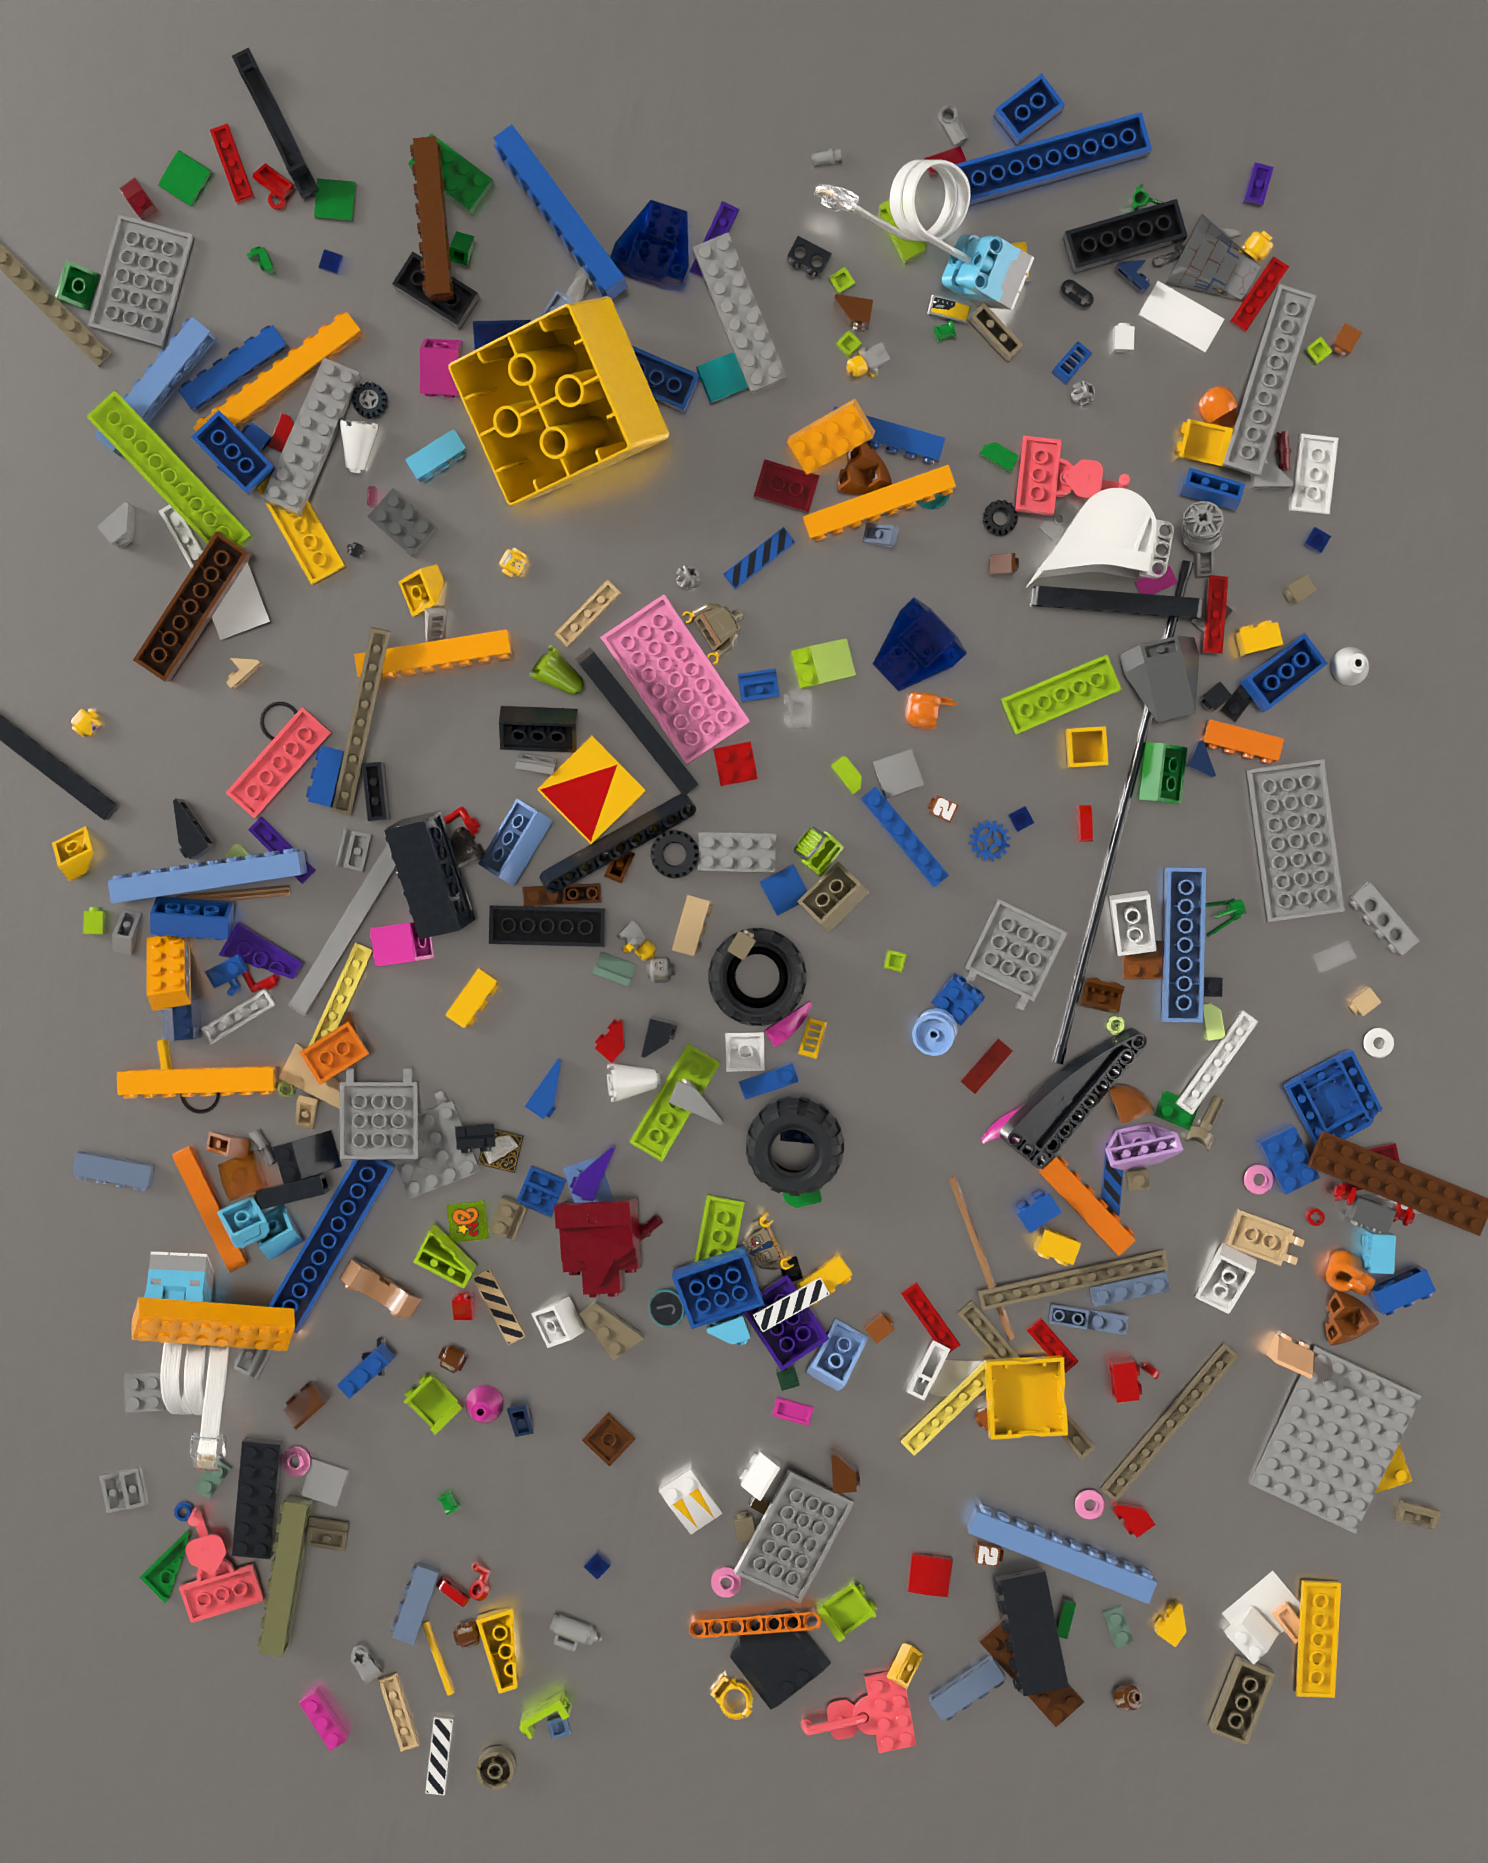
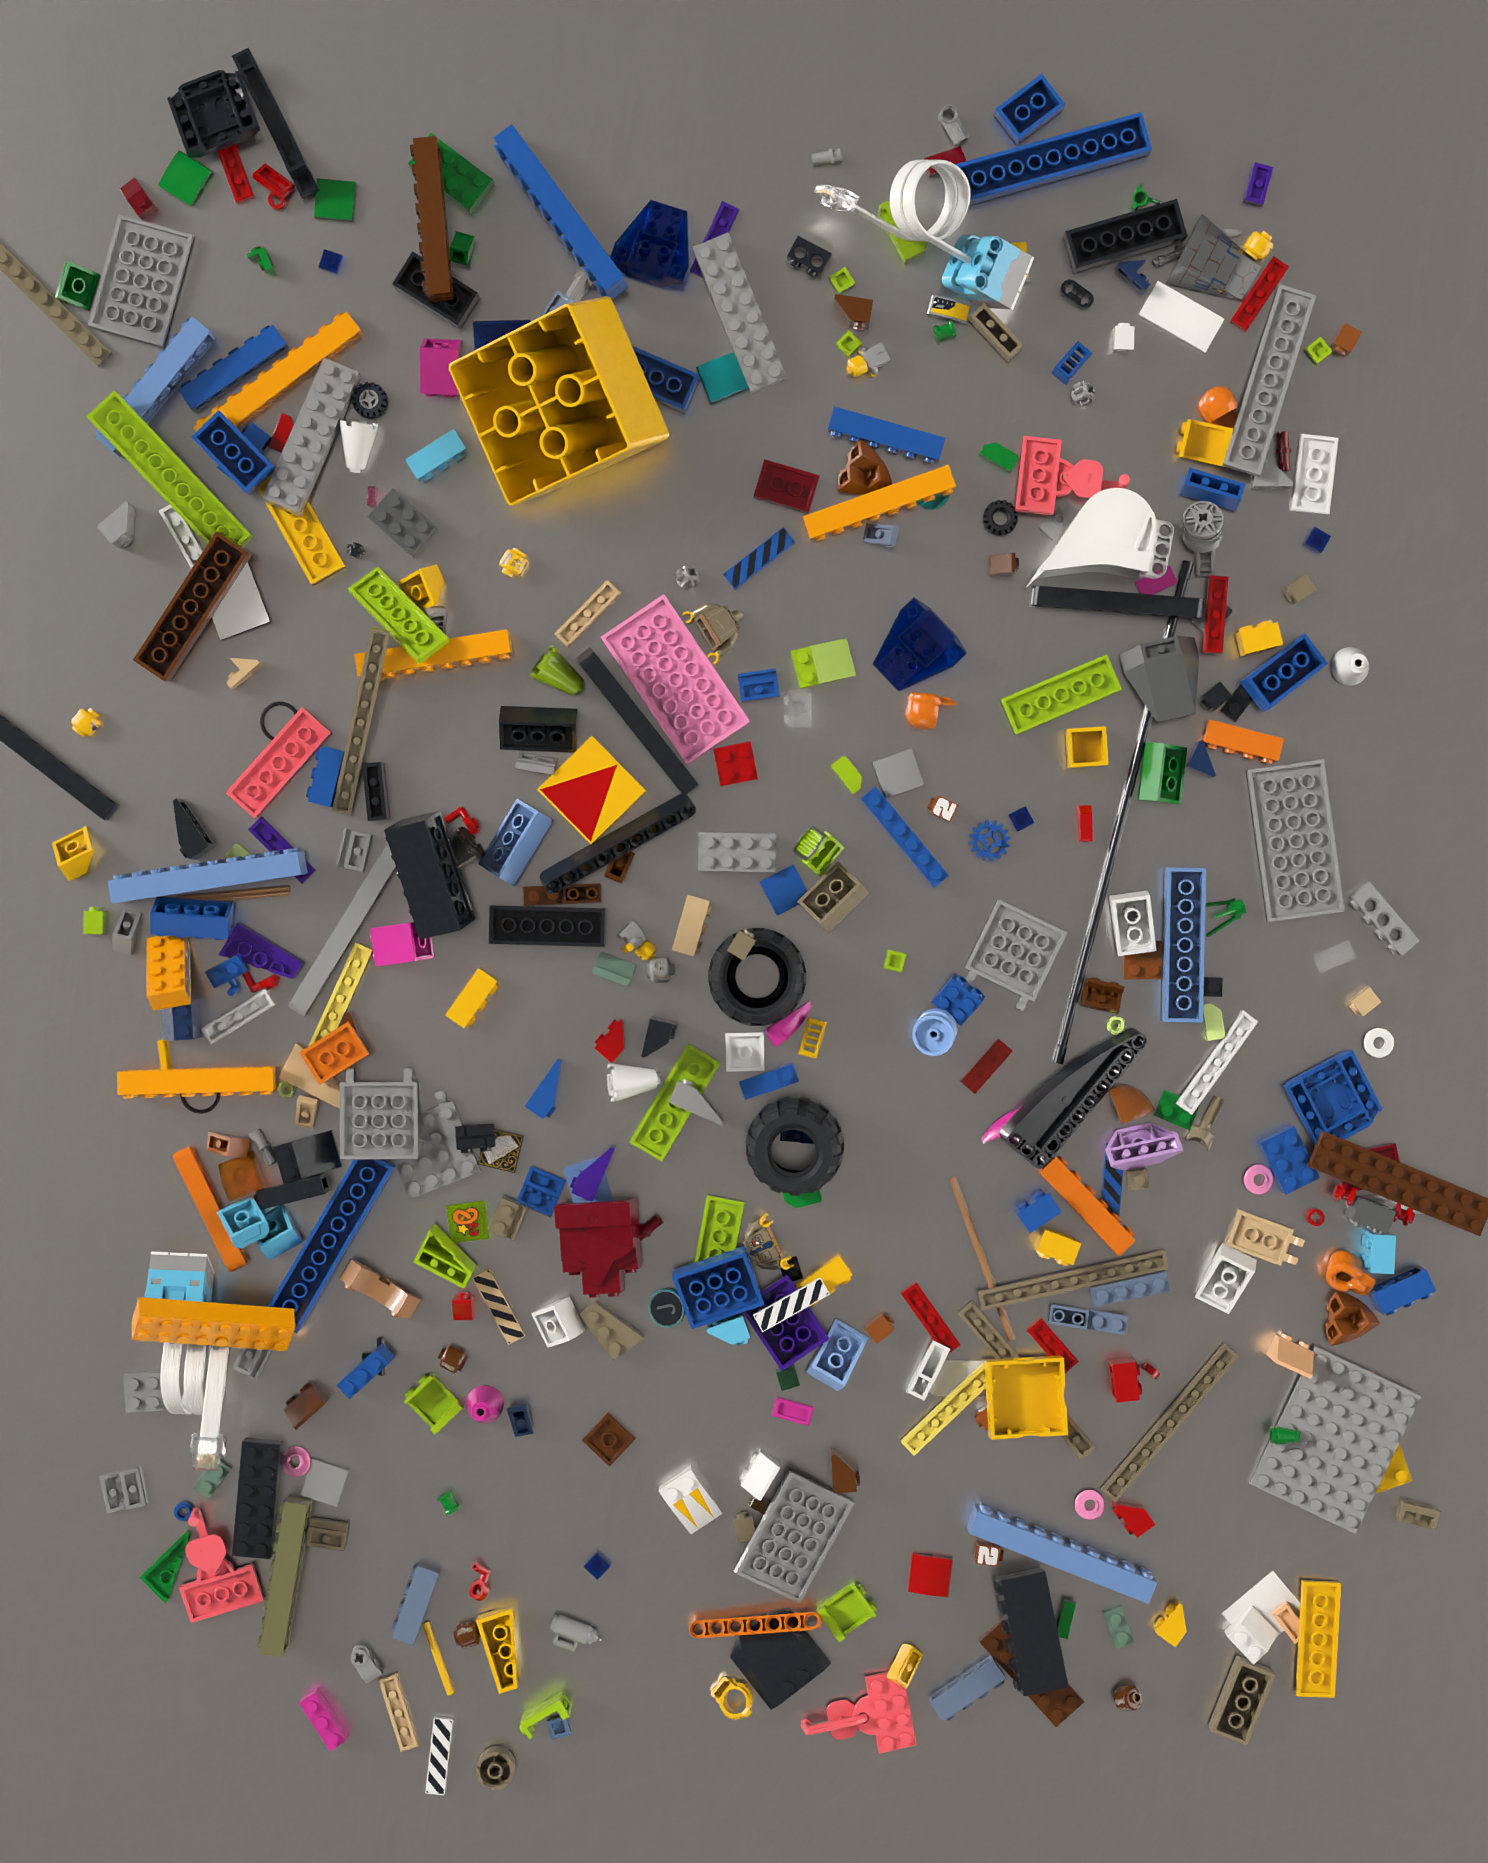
(113, 1170): sand blue brick -> none
(213, 113): none -> black wedge
(398, 615): none -> lime plate
(453, 1591): red beam -> none
(674, 837): black tyre -> none
(725, 1572): bright pink piece -> none
(831, 436): light orange brick -> none
(1283, 1435): none -> green cone

